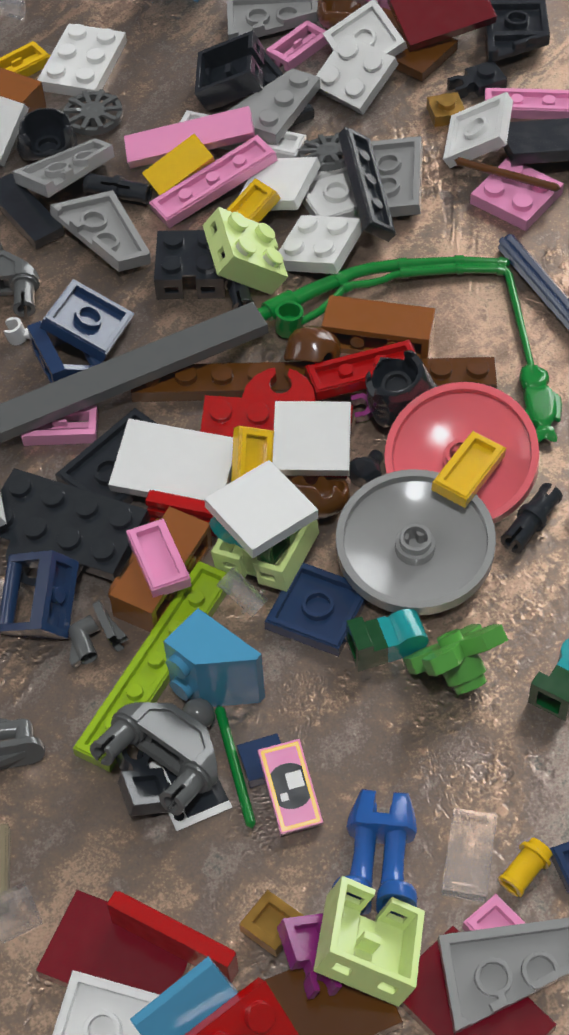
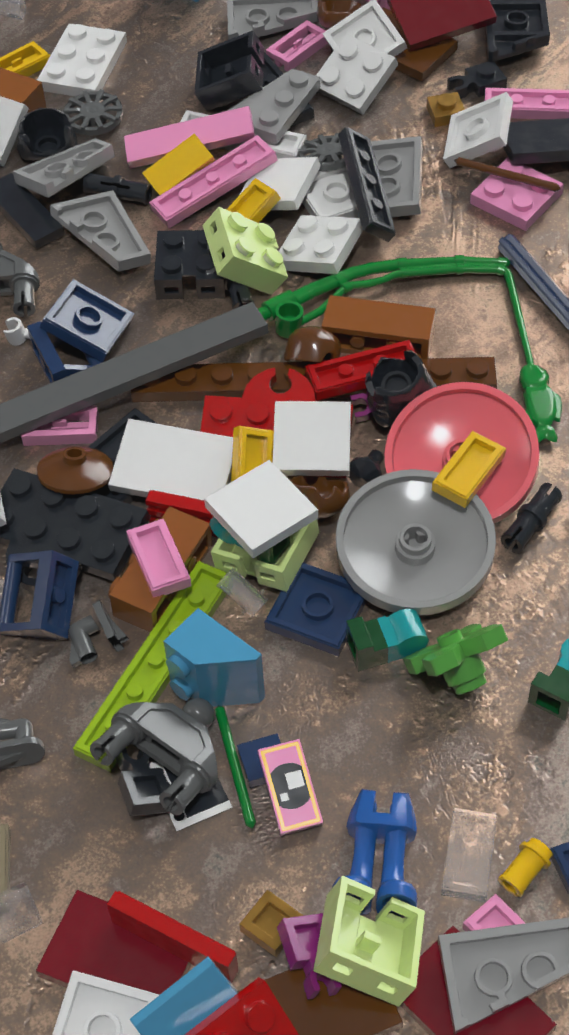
(75, 470): none -> reddish brown dish

